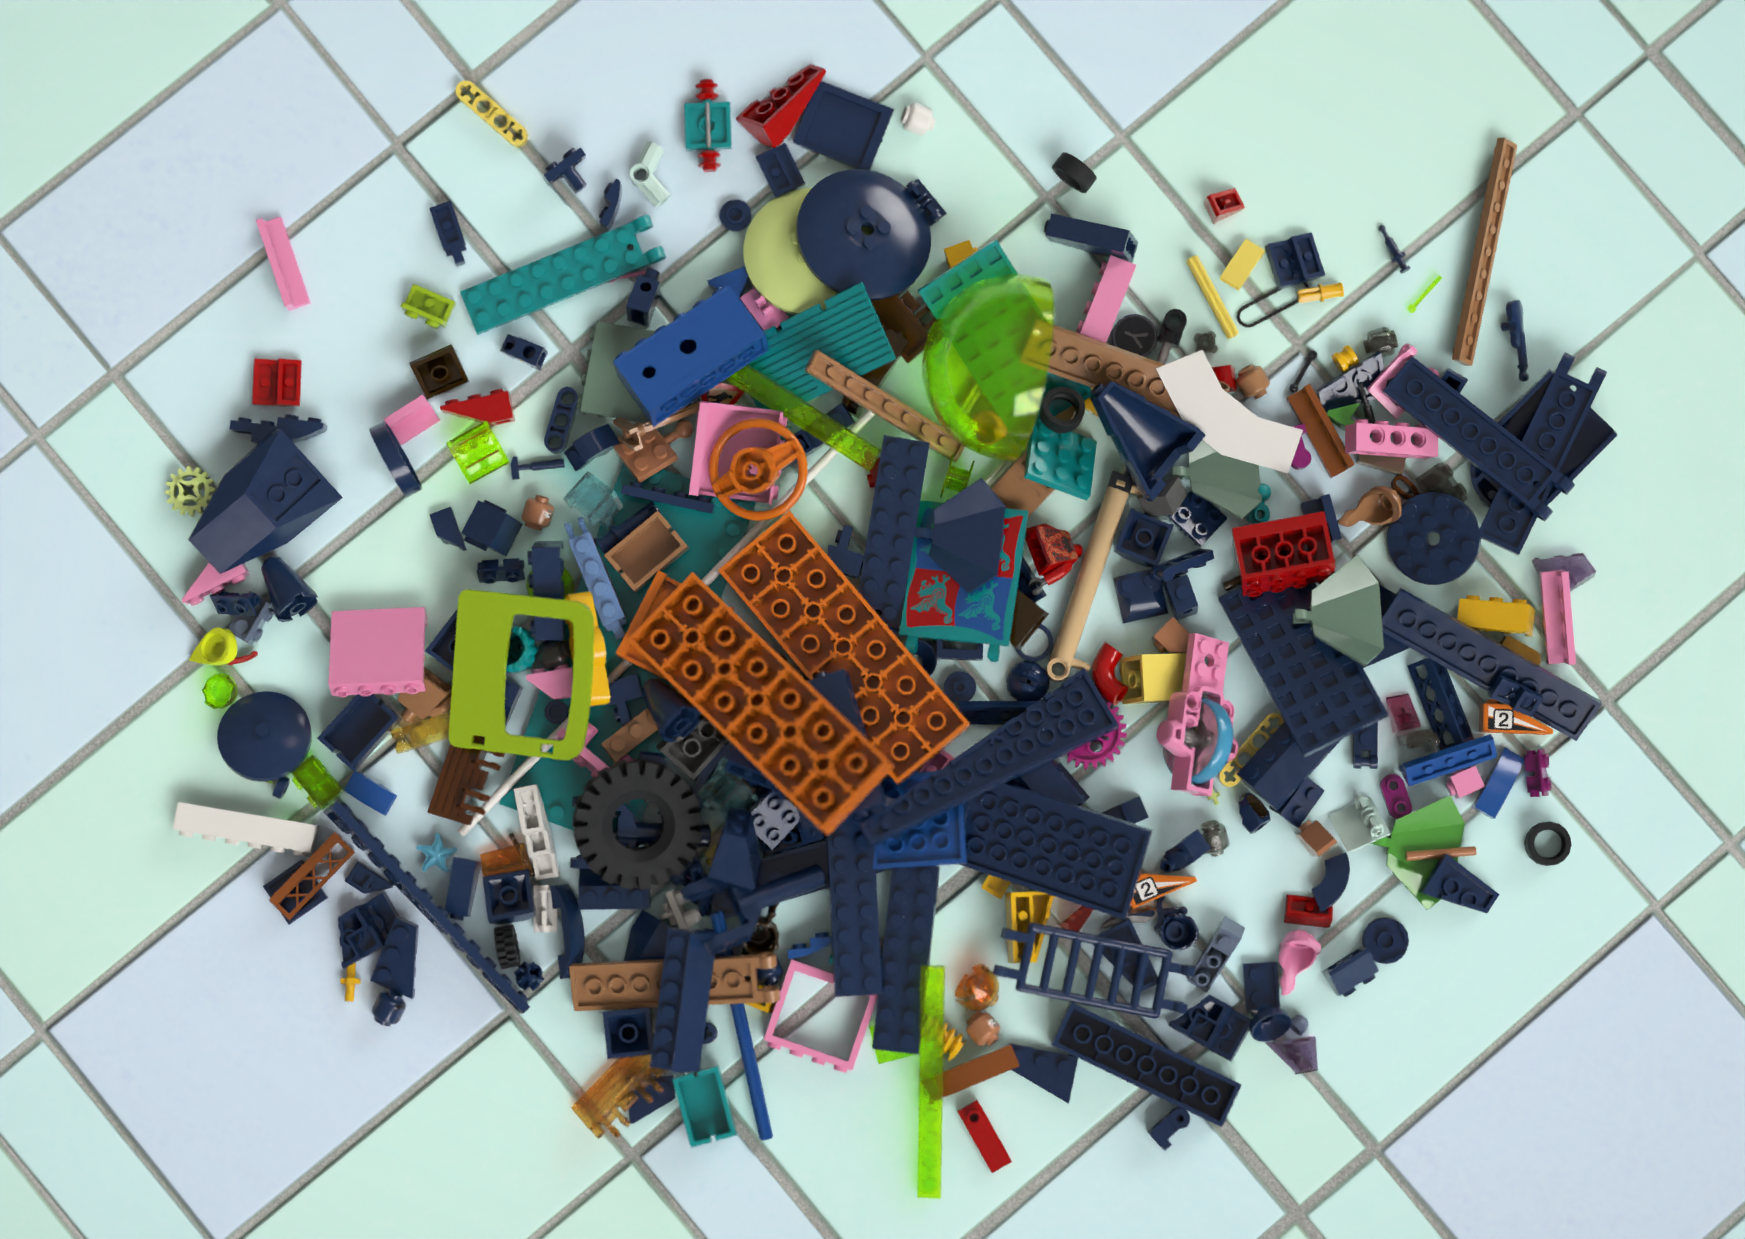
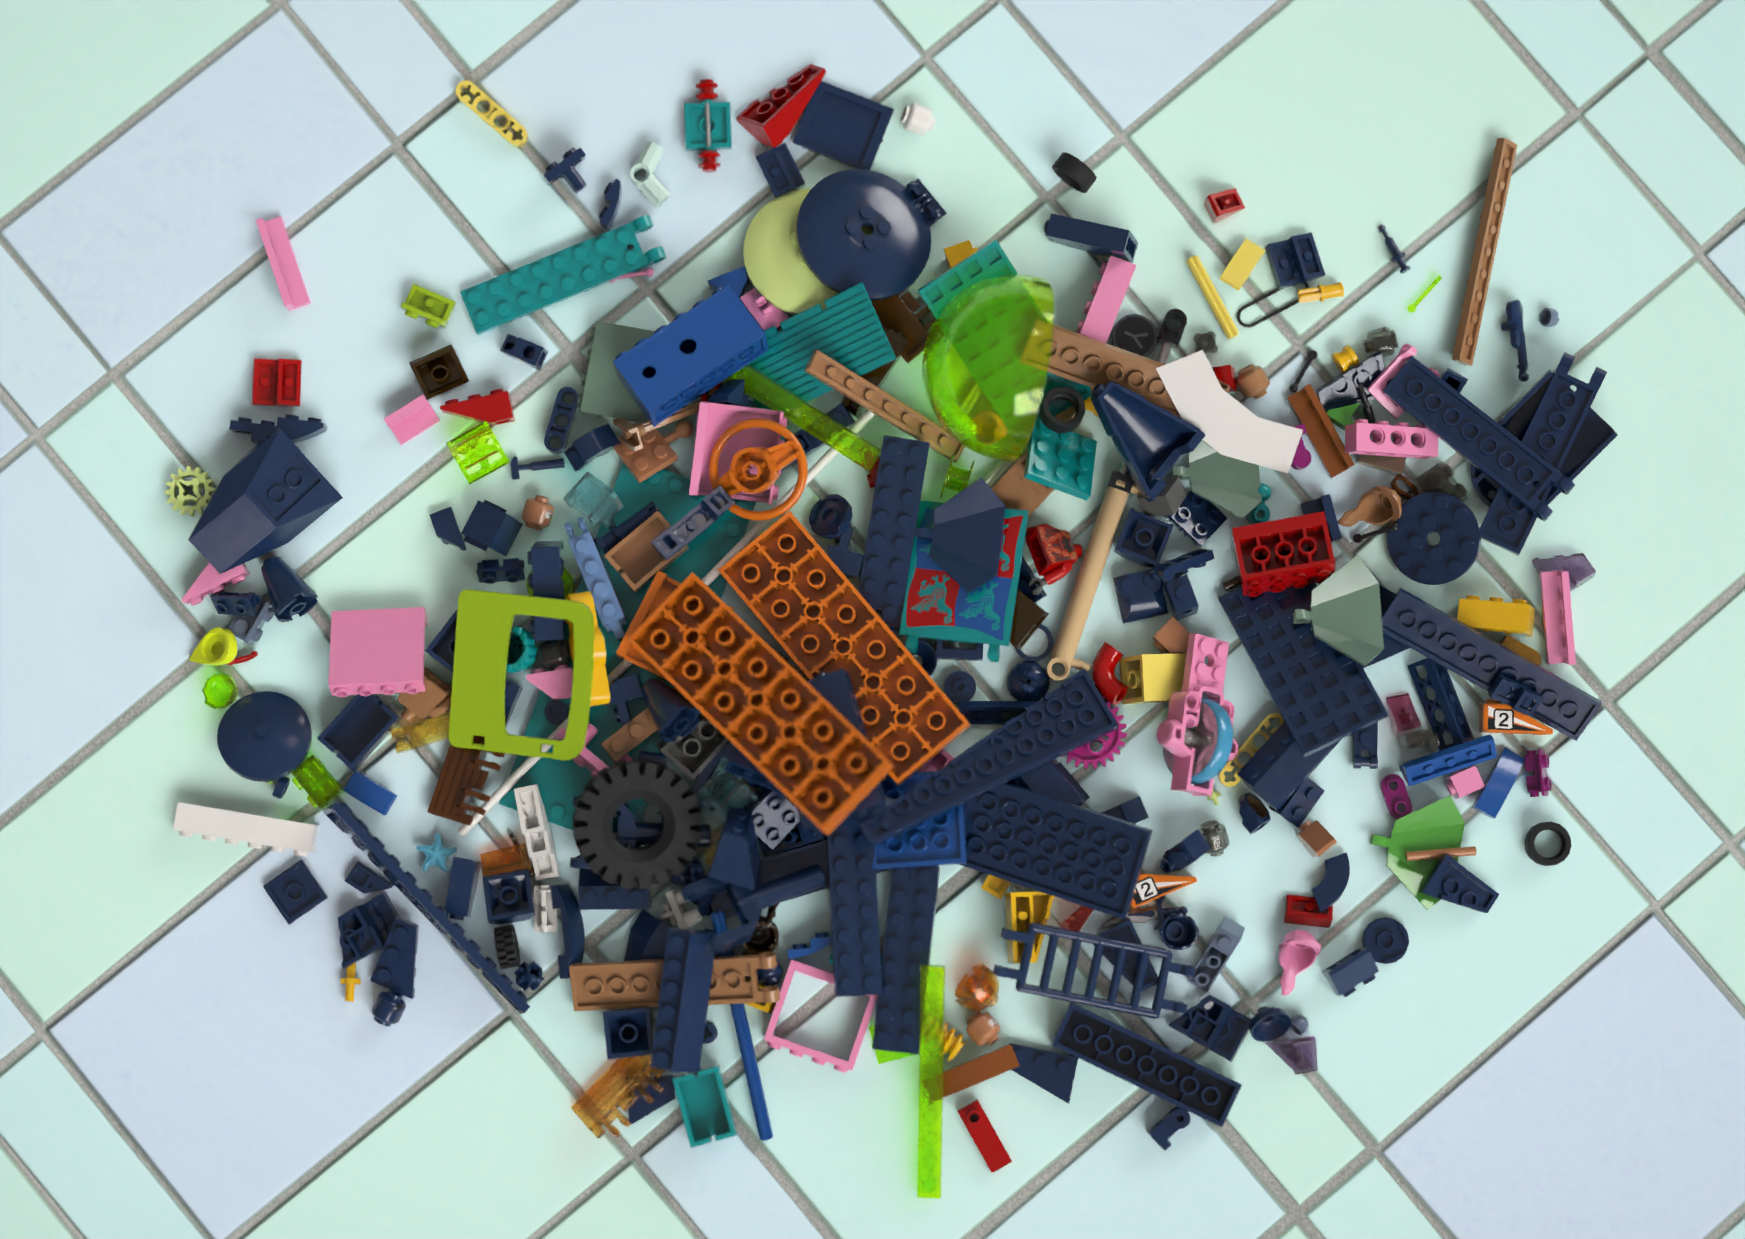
(305, 869): dark orange fence -> none
(395, 459): dark blue piece -> none
(449, 231): dark blue hinge -> none
(644, 298): dark blue torso -> none
(678, 499): dark blue plate -> none
(693, 523): none -> dark blue slope
(732, 393): none -> dark blue slope
(735, 215): dark blue piece -> none
(830, 516): none -> dark blue tile
(1261, 985): dark blue plate -> none
(1358, 538): none -> black hinge
(1359, 824): light aqua hinge -> none
(1548, 313): none -> sand blue hinge

